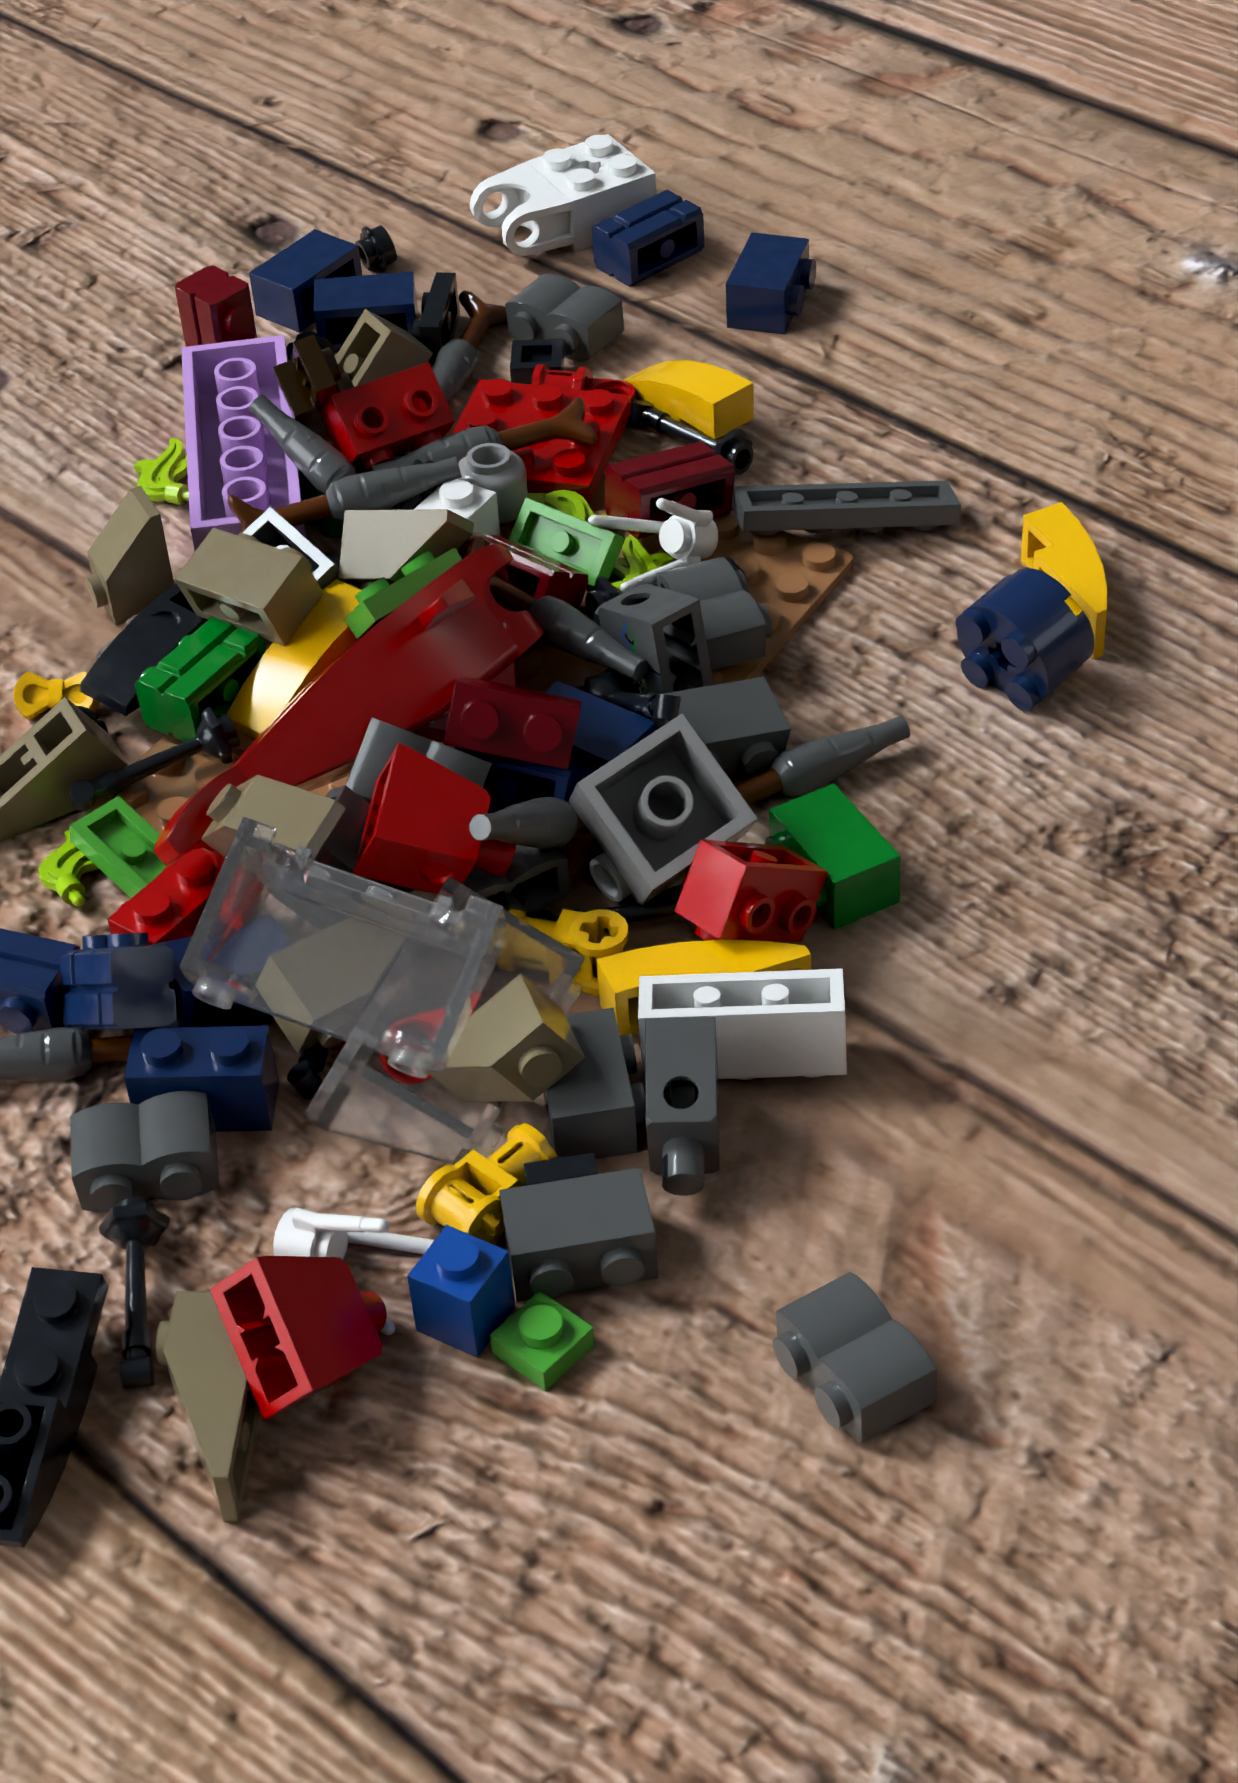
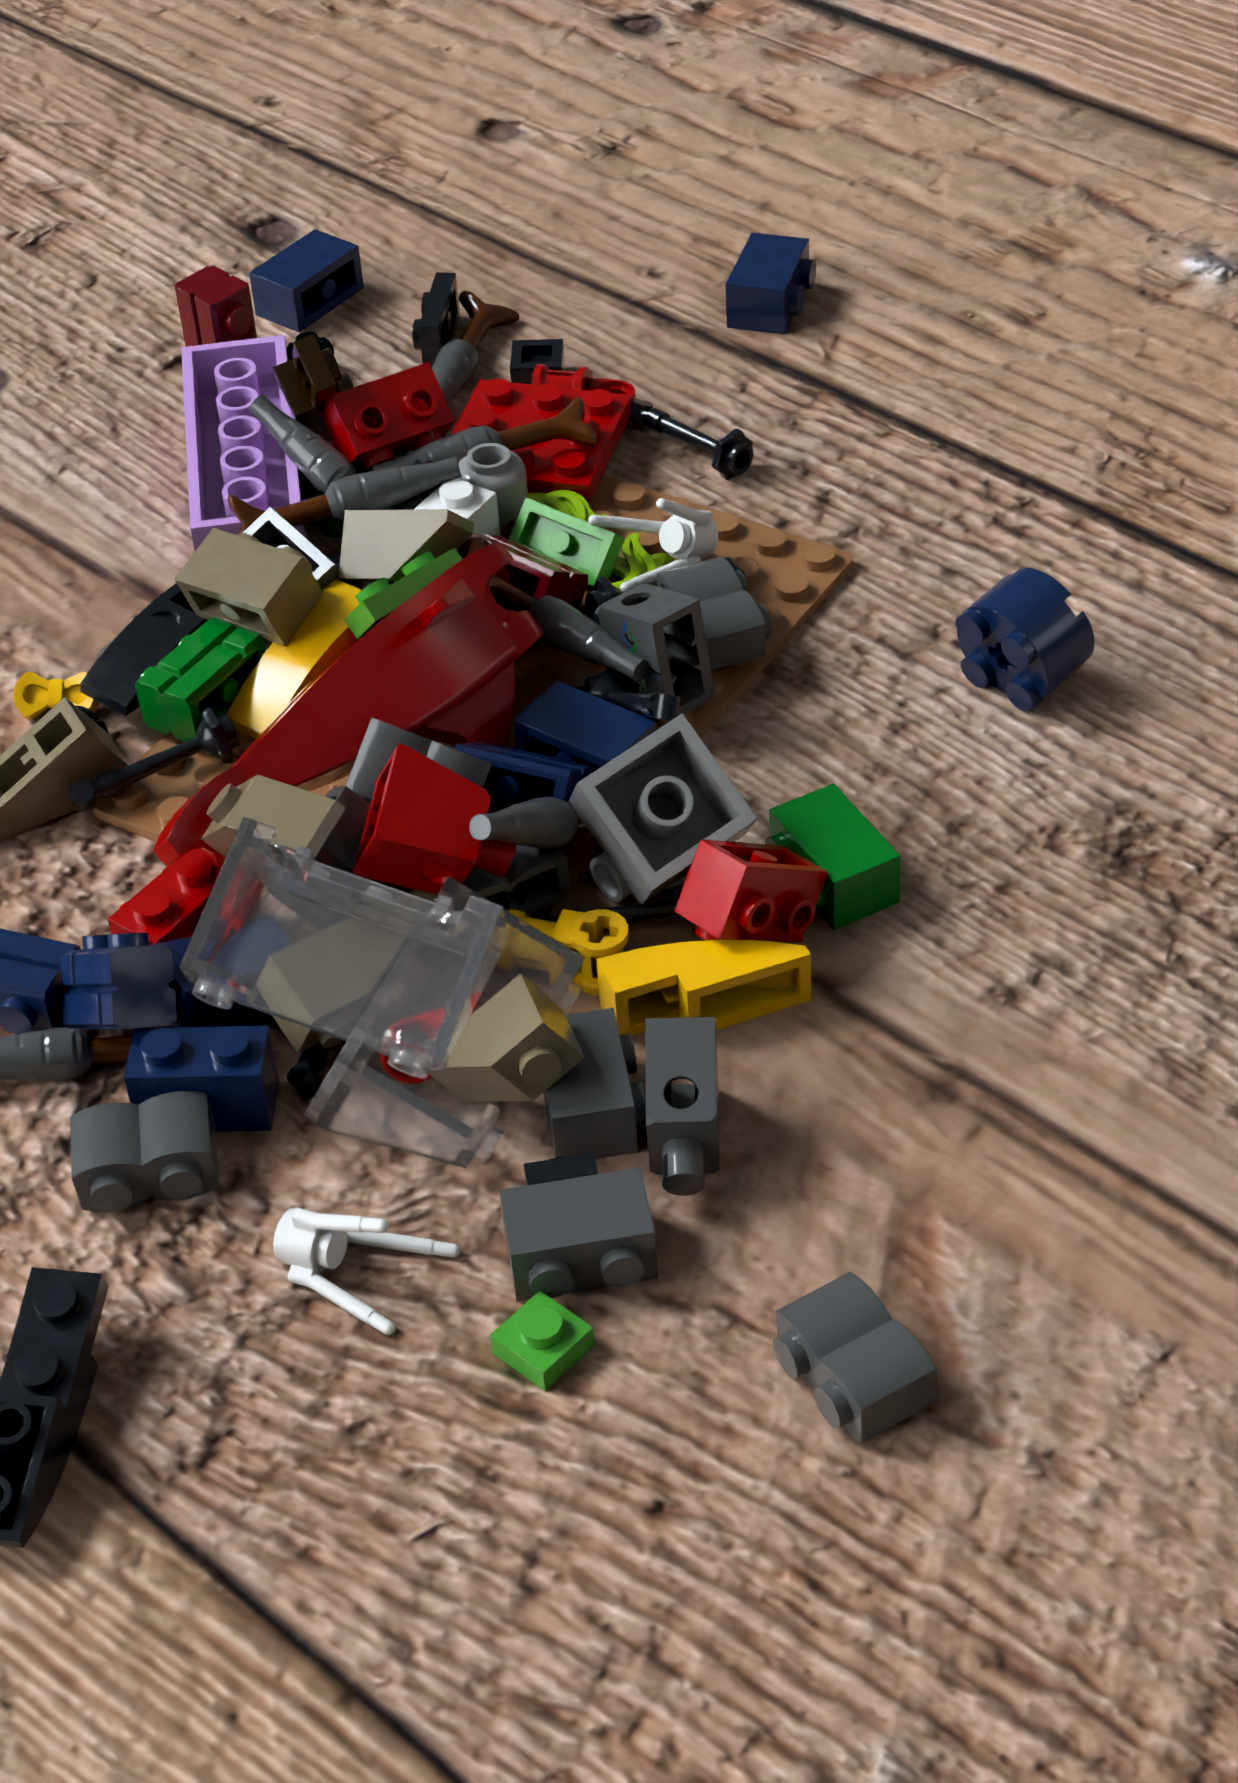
(63, 870): lime piece -> none
(119, 845): bright green plate -> none
(129, 559): dark tan slope -> none
(135, 1226): black piece -> none
(160, 475): lime piece -> none
(211, 1395): dark tan slope -> none
(298, 1326): red torso -> none
(343, 300): dark blue brick -> none
(376, 248): black plate -> none
(378, 350): dark tan slope -> none
(461, 1290): blue brick -> none
(475, 1183): yellow connector -> none
(512, 722): dark red brick -> none
(561, 309): dark grey brick -> none
(564, 194): white brick -> none
(648, 237): dark blue brick -> none
(680, 474): dark red brick -> none
(697, 395): yellow slope -> none
(736, 723): dark grey brick -> none
(764, 1019): white brick -> none
(822, 761): dark grey piece -> none
(845, 505): dark grey plate -> none
(1063, 549): yellow slope -> none

